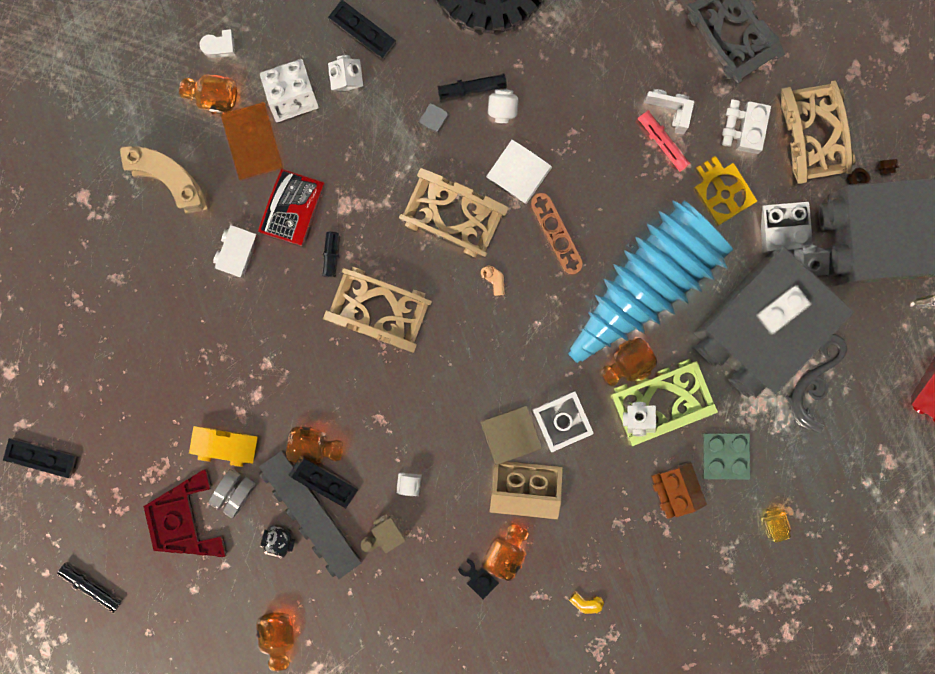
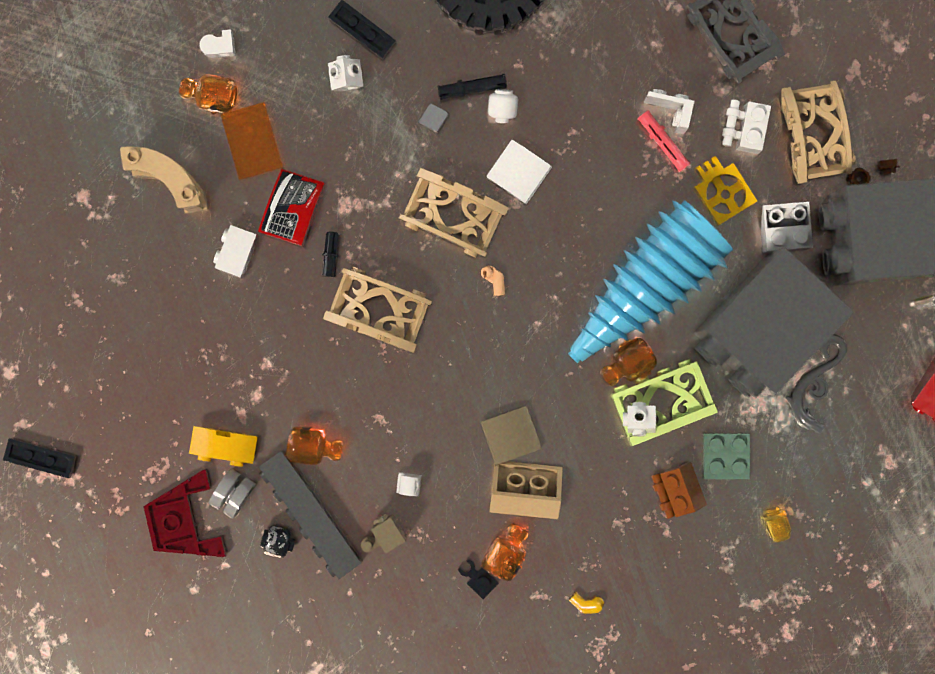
(85, 585): black pin -> none
(275, 638): clear orange piece -> none
(288, 90): white bracket -> none
(323, 482): black plate -> none
(559, 232): nougat beam -> none
(562, 421): white brick -> none
(783, 309): white plate -> none
(814, 259): white brick -> none

